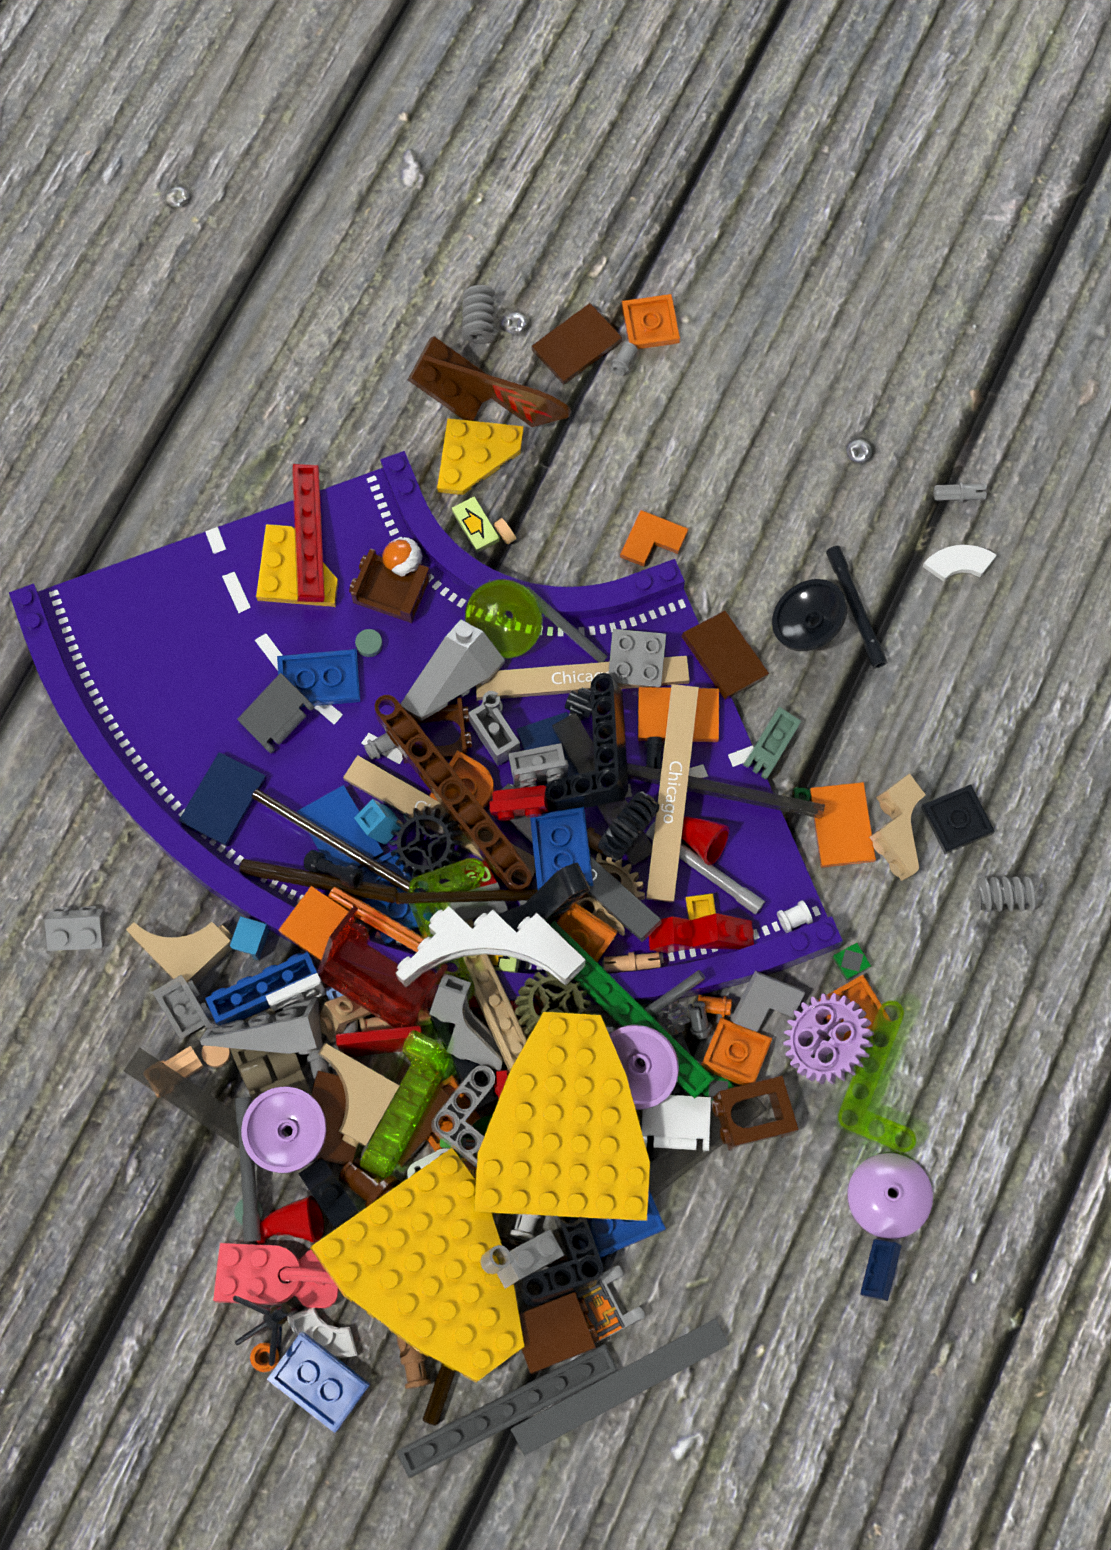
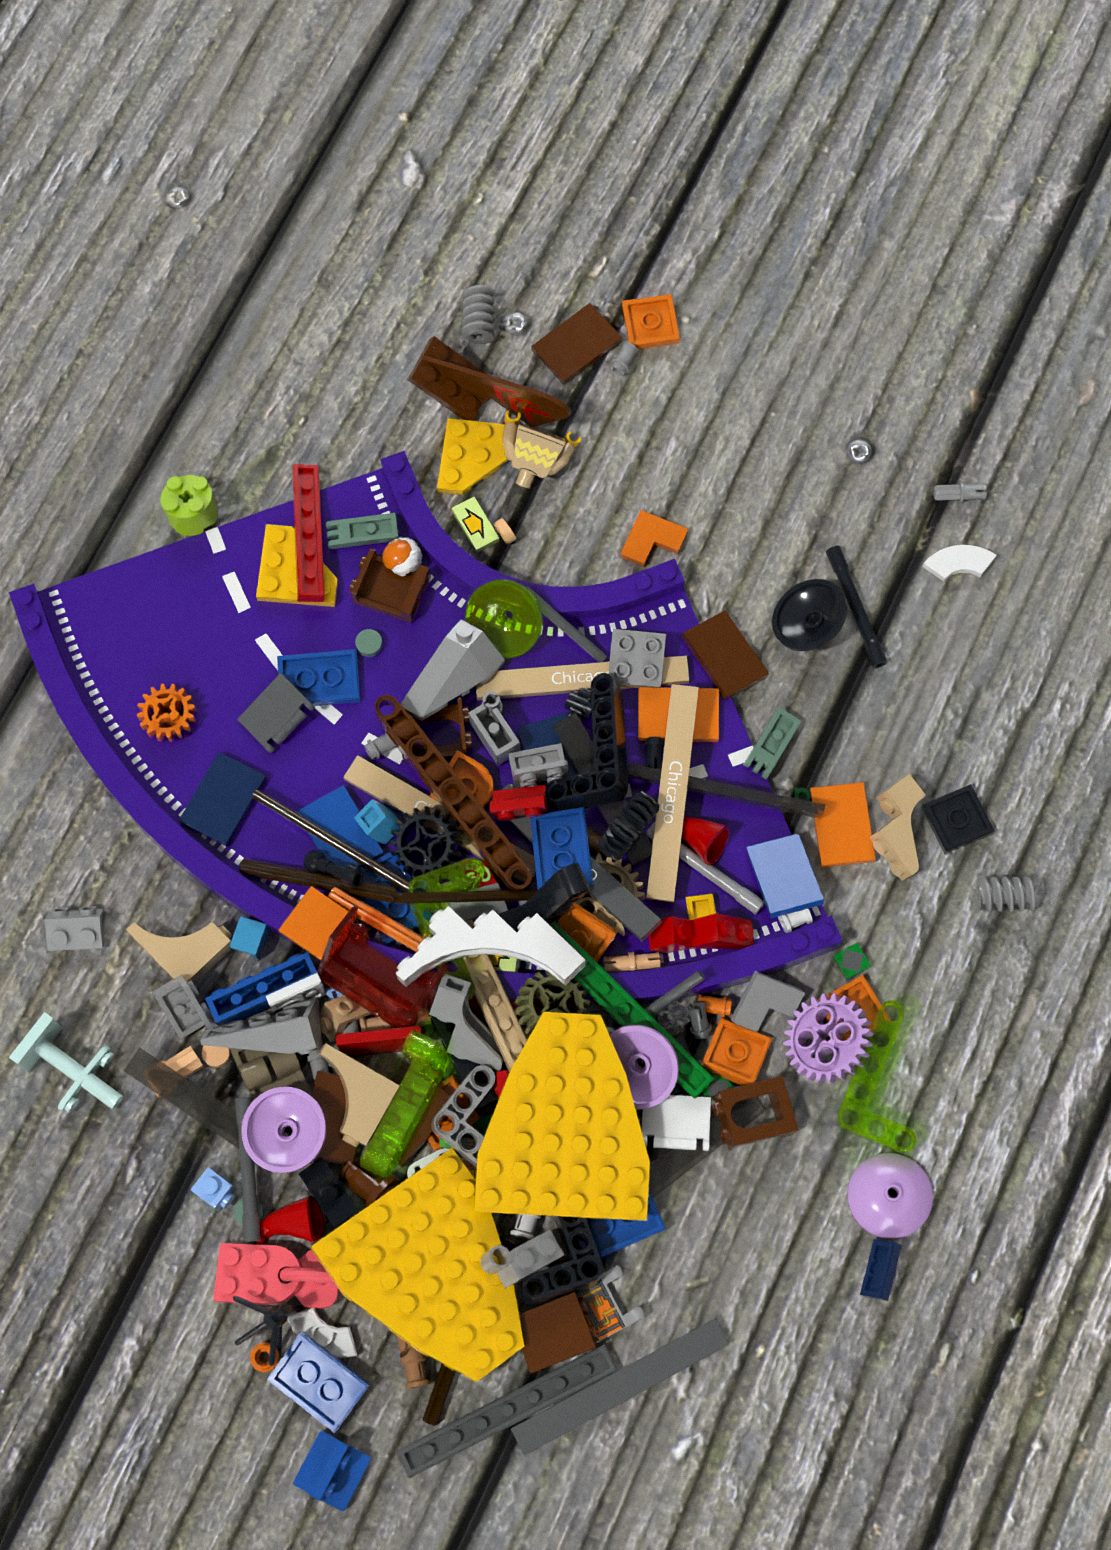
(38, 1044): none -> light aqua piece
(167, 701): none -> orange gear
(189, 504): none -> lime brick
(214, 1190): none -> light blue bracket
(332, 1471): none -> blue bracket
(362, 530): none -> sand green hinge
(535, 450): none -> tan torso
(784, 875): none -> tile

